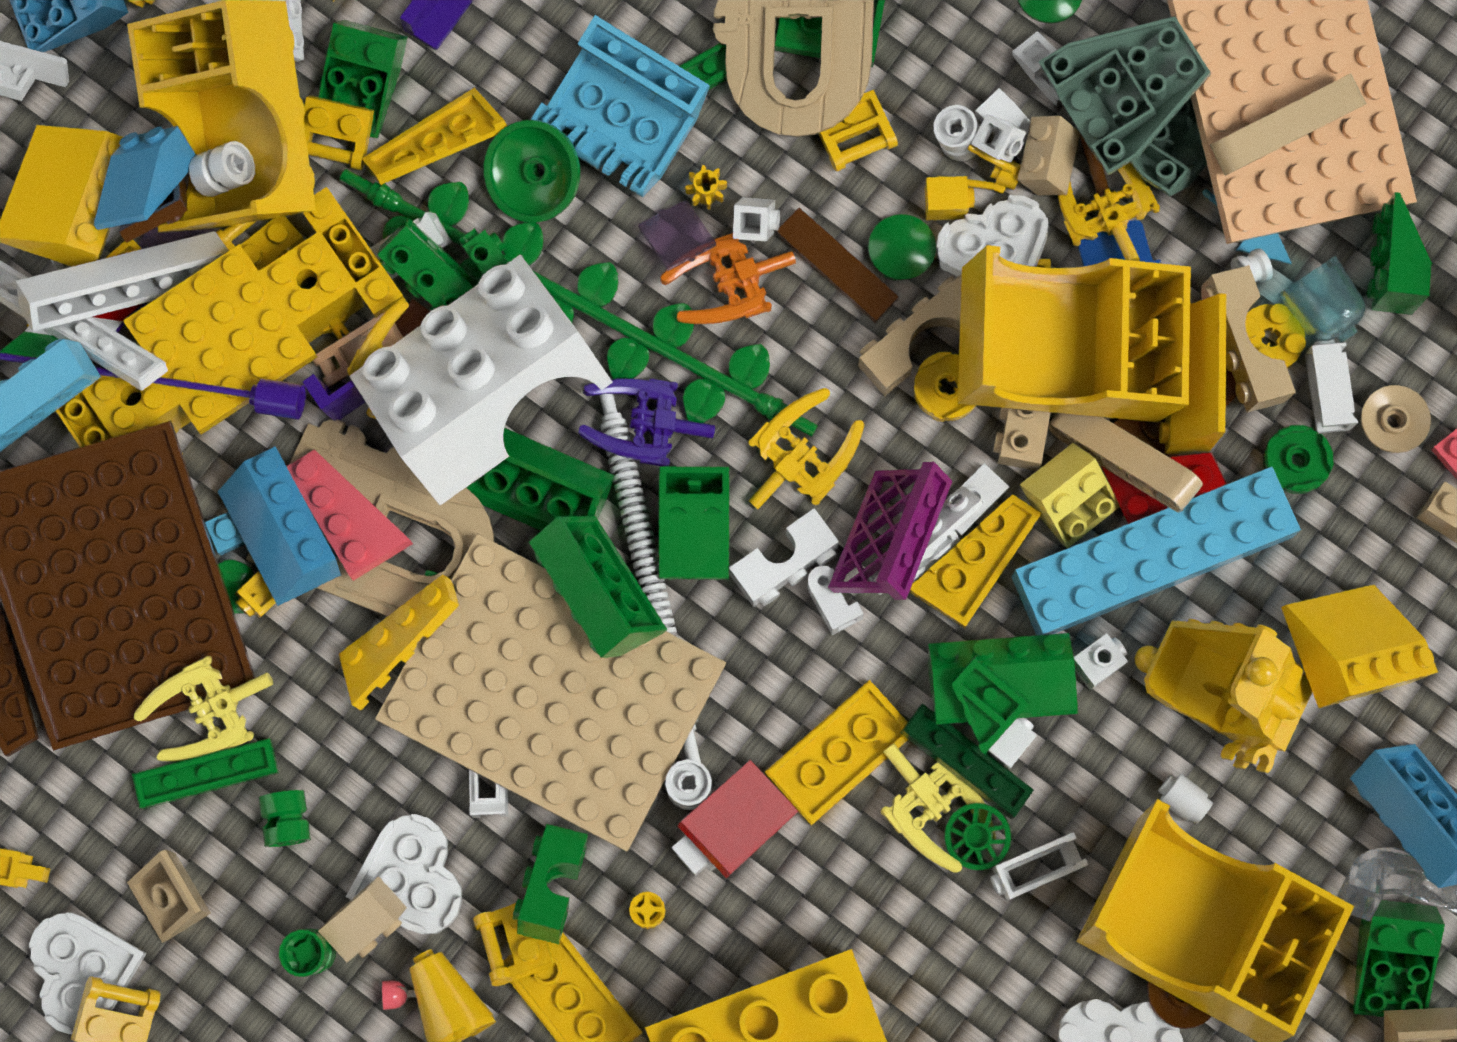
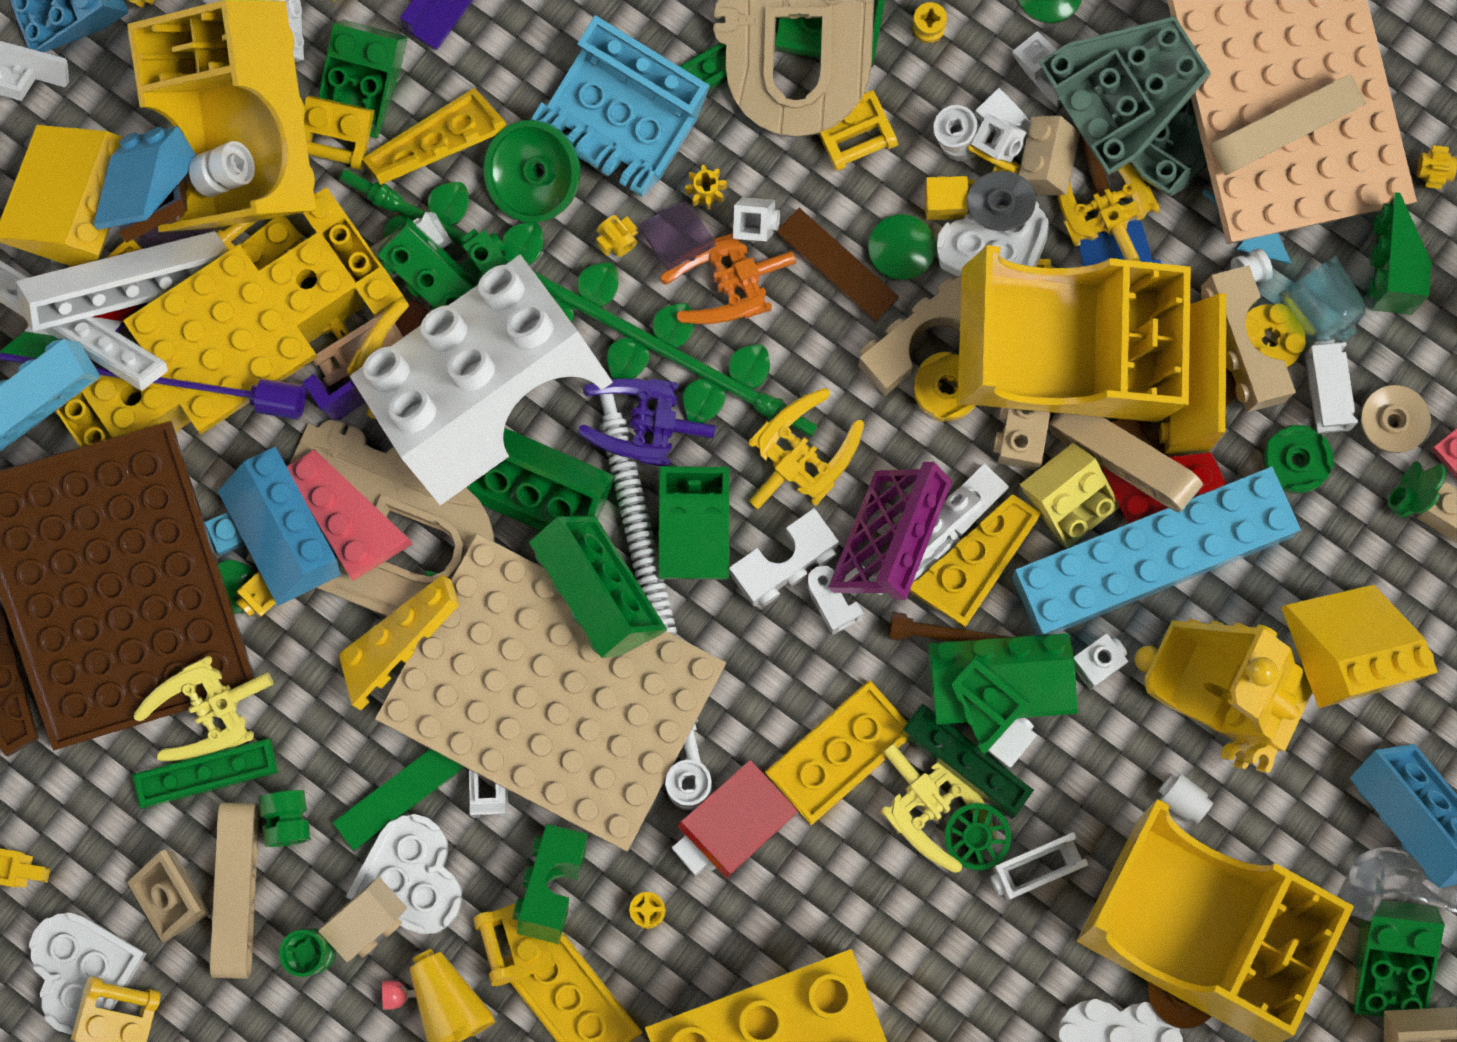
(234, 890): none -> tan beam
(396, 797): none -> green tile
(616, 236): none -> yellow gear
(904, 627): none -> reddish brown piece
(927, 30): none -> yellow wheel
(1001, 189): none -> dark grey dish
(1417, 490): none -> green plate
(1437, 167): none -> yellow gear

